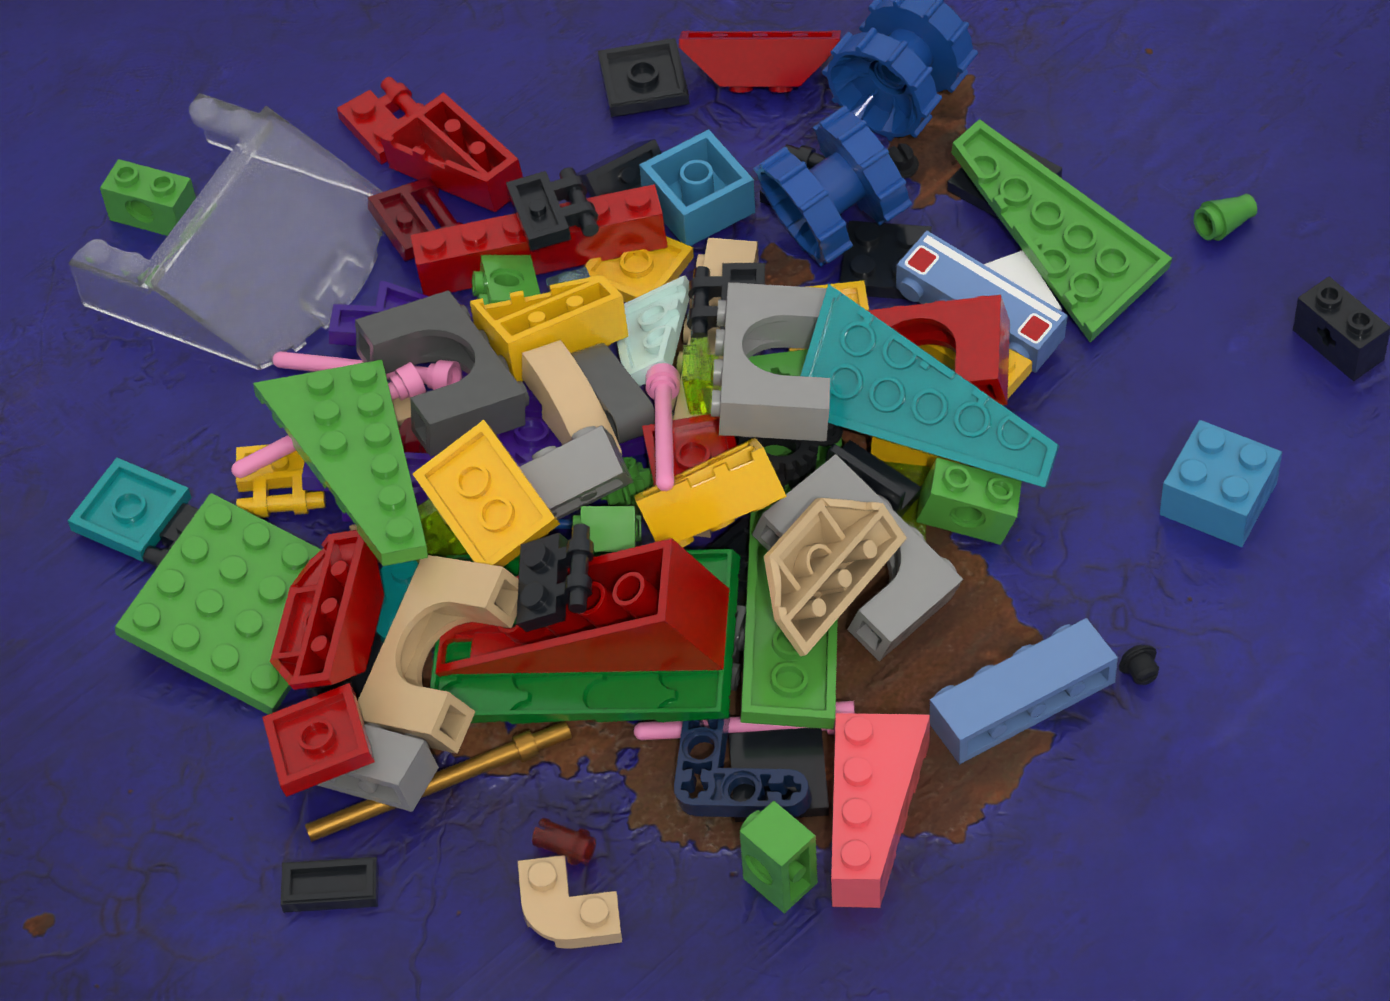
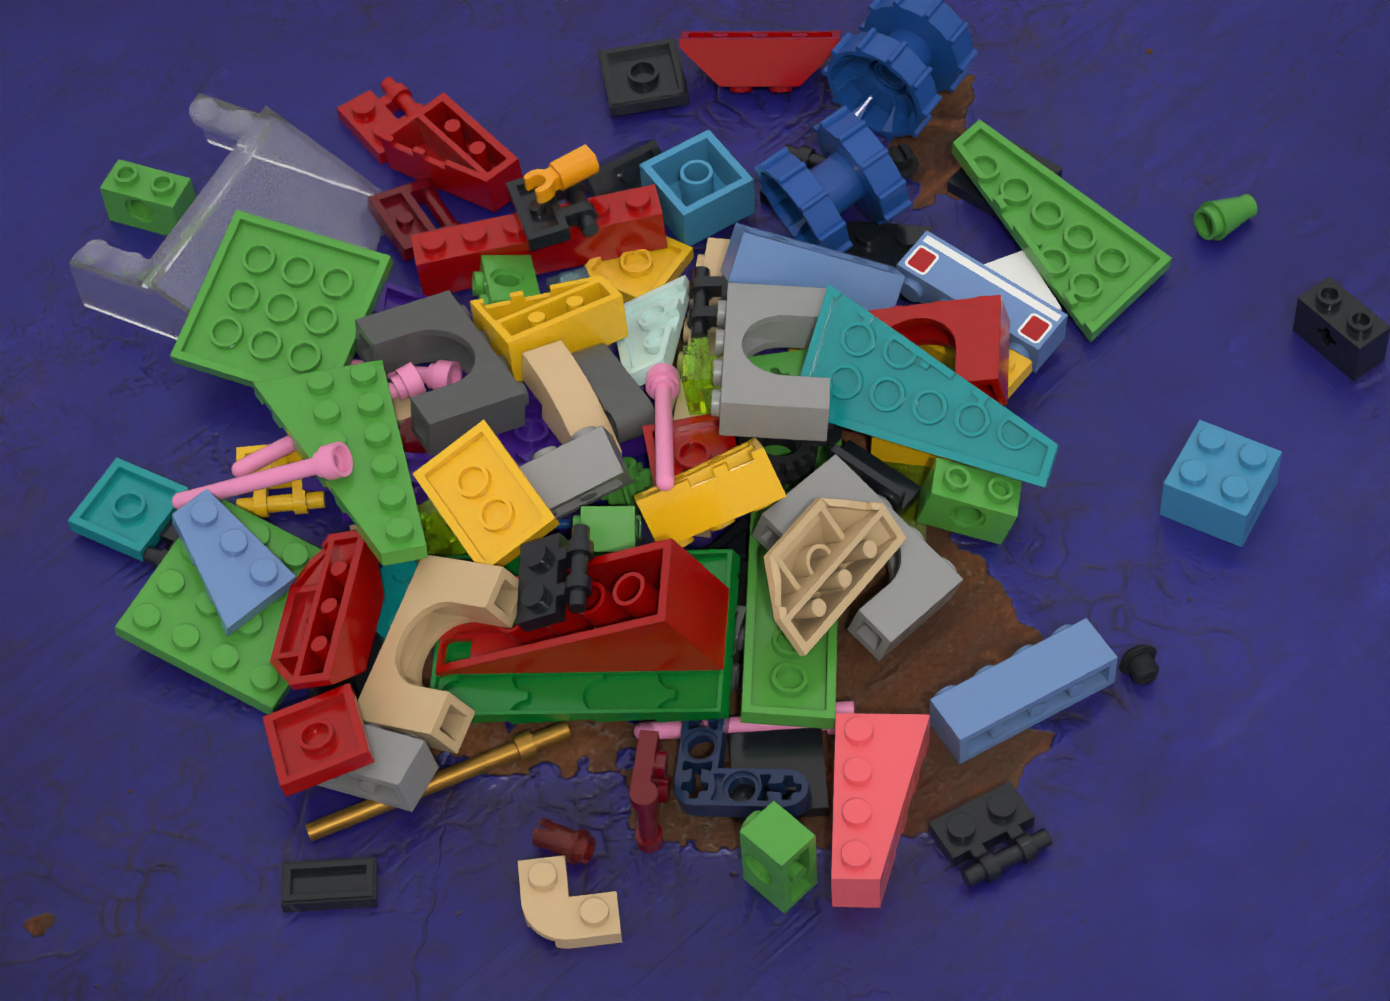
(232, 562): none -> medium blue wing
(279, 303): none -> bright green plate
(329, 462): none -> bright pink piece
(562, 173): none -> light orange bar
(649, 789): none -> dark red plate
(774, 259): none -> medium blue brick
(984, 823): none -> black plate

